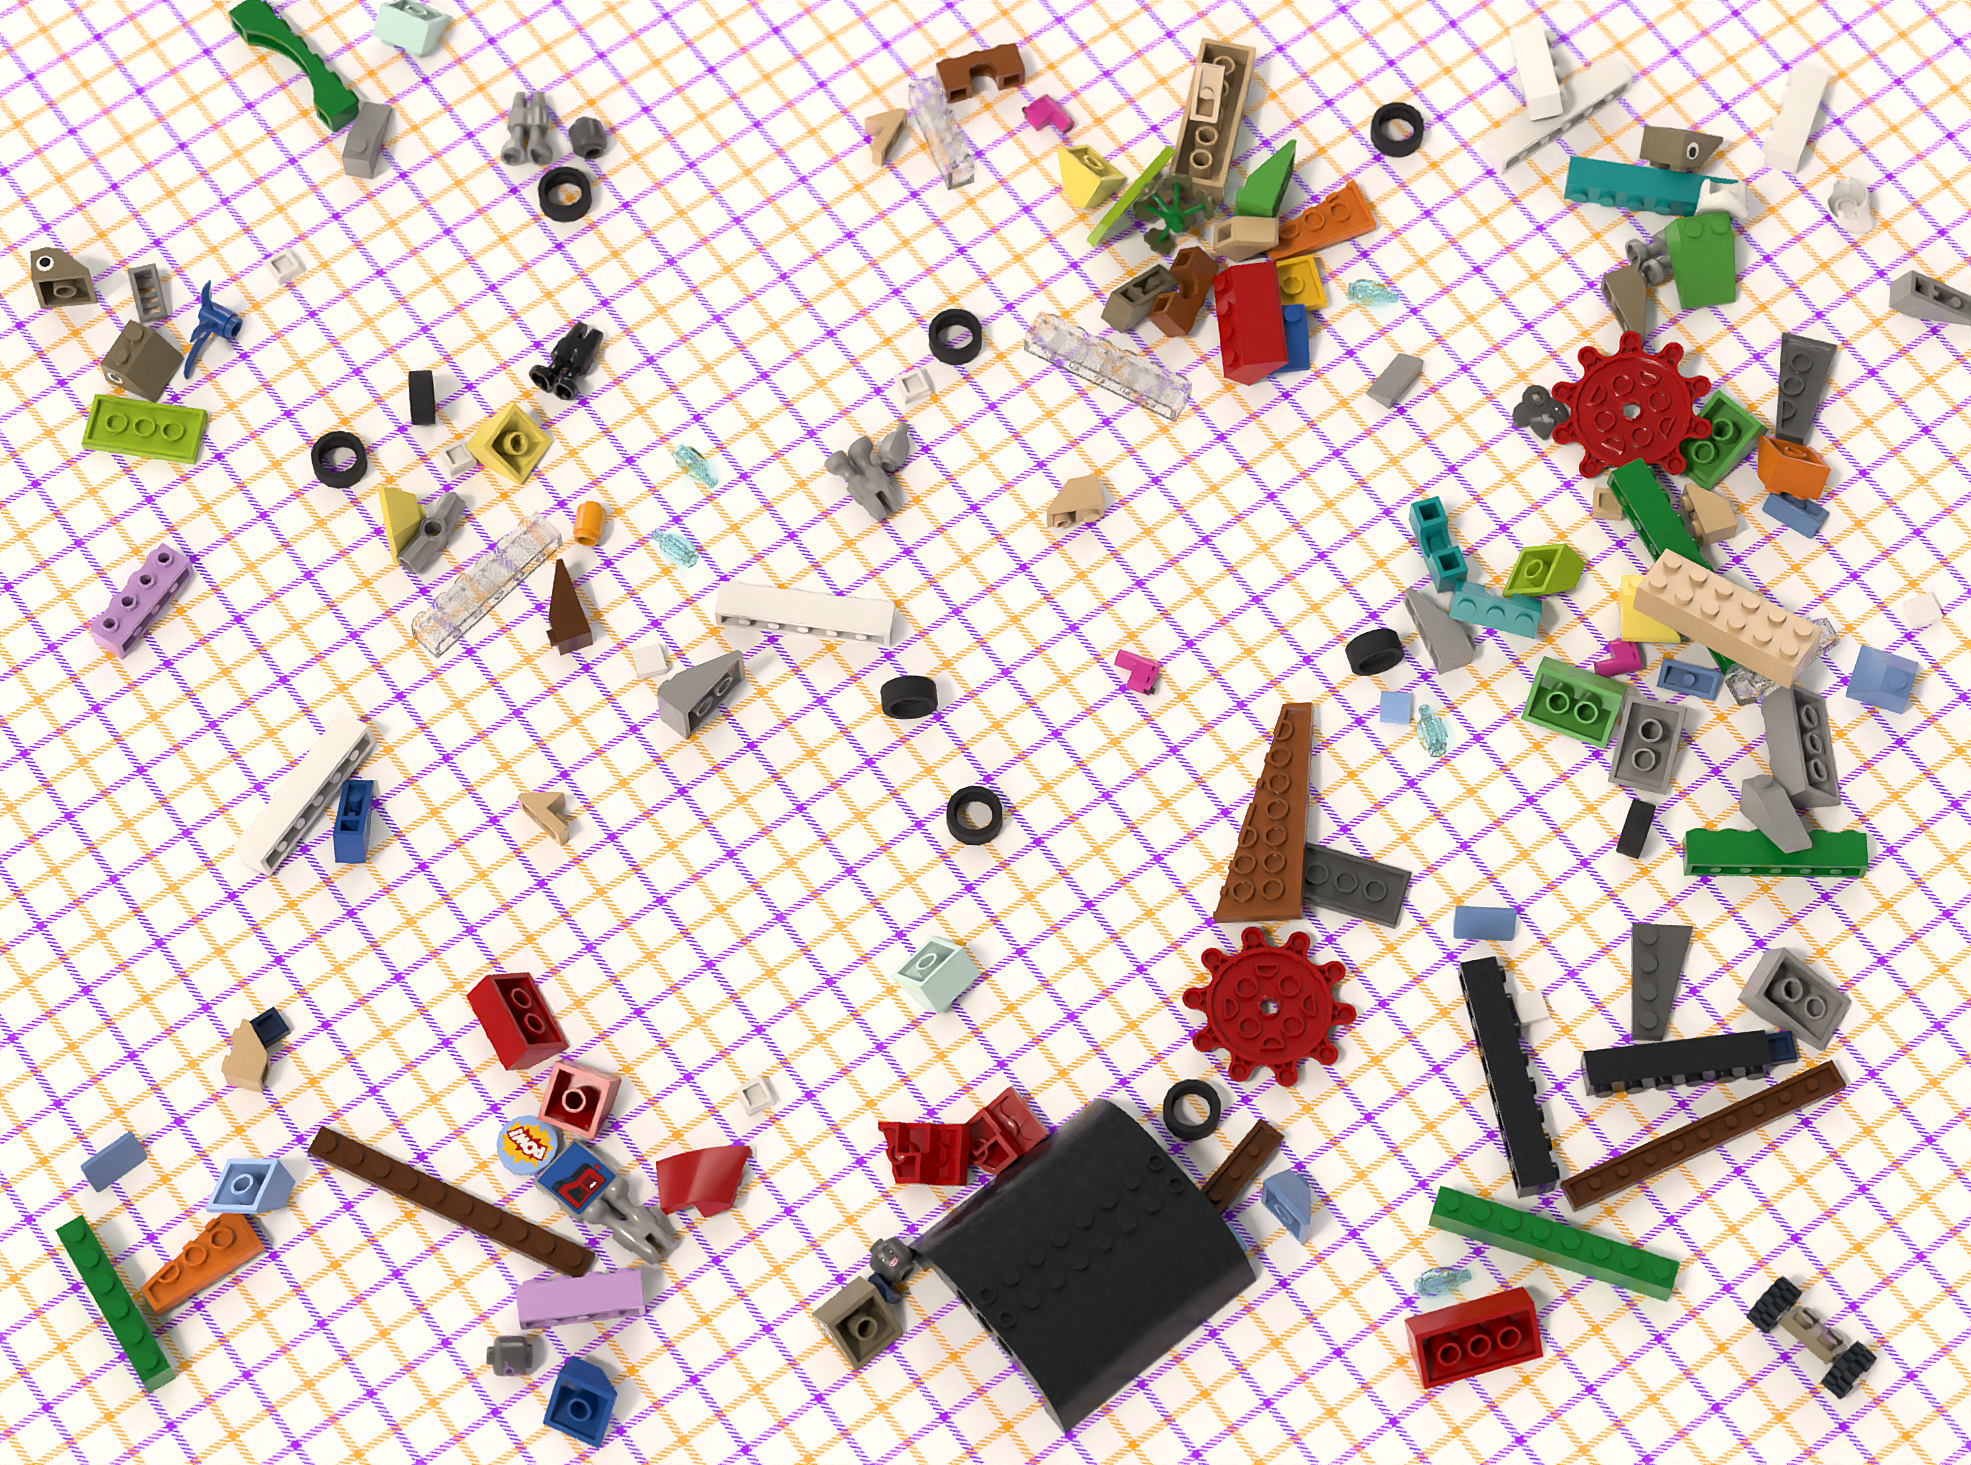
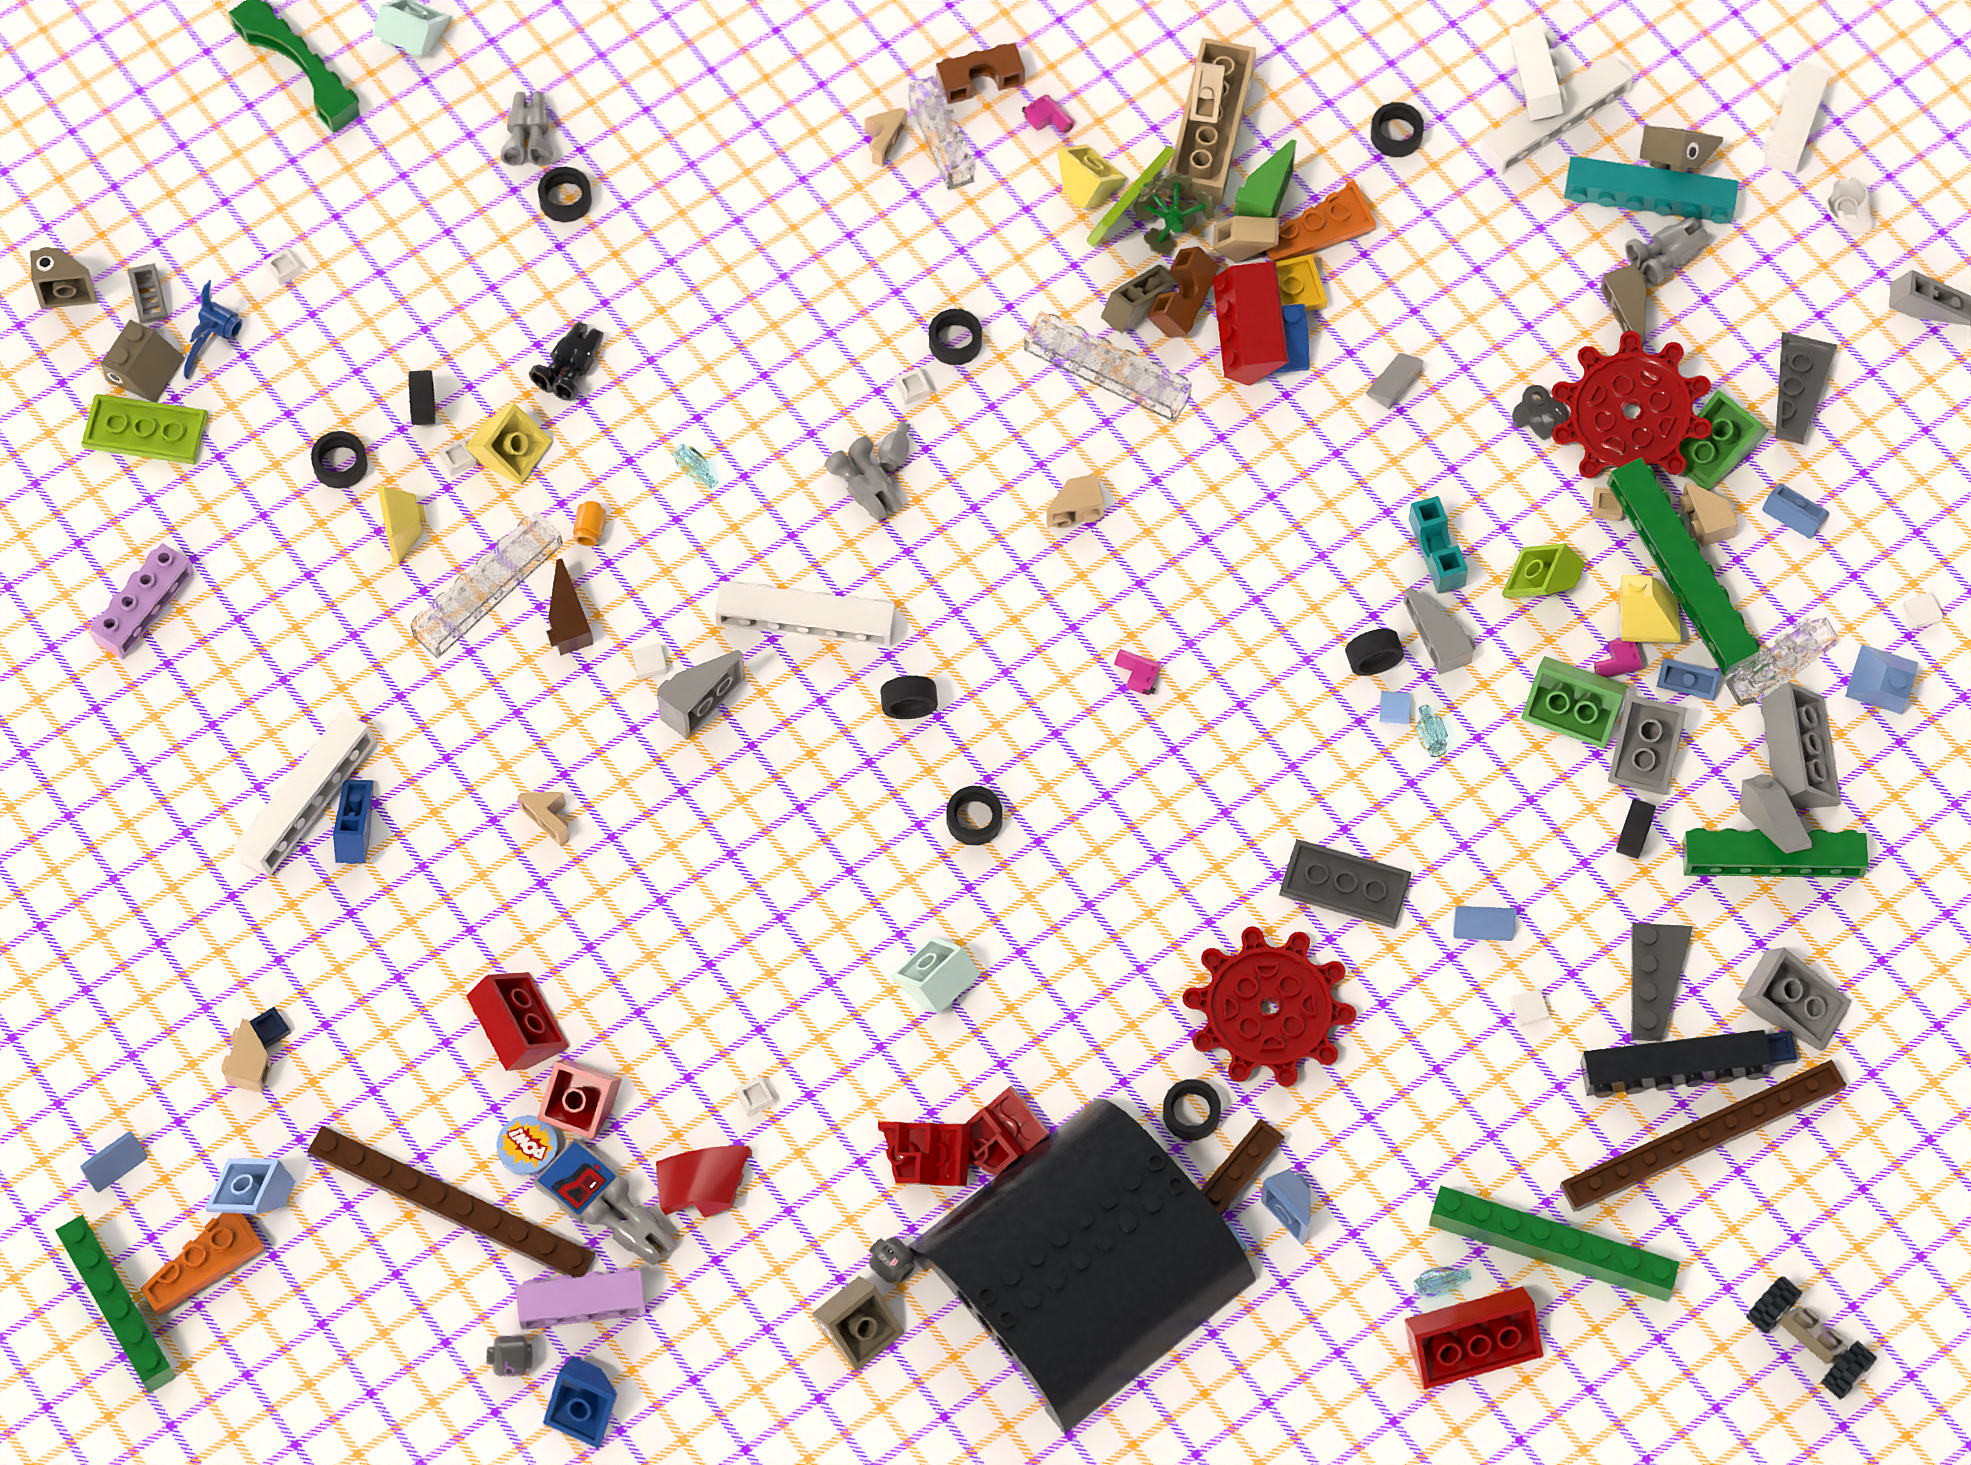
(366, 140): light grey slope -> none
(440, 520): light grey piece -> none
(587, 138): dark grey head -> none
(676, 548): clear light blue plant -> none
(887, 1290): dark blue tile -> none
(1270, 856): dark orange wing -> none
(1370, 293): clear light blue plant -> none
(1507, 1077): black brick -> none
(1513, 615): teal arch -> none
(1702, 259): bright green slope -> none
(1723, 198): white hair -> none
(1727, 618): tan brick -> none
(1791, 468): orange slope -> none

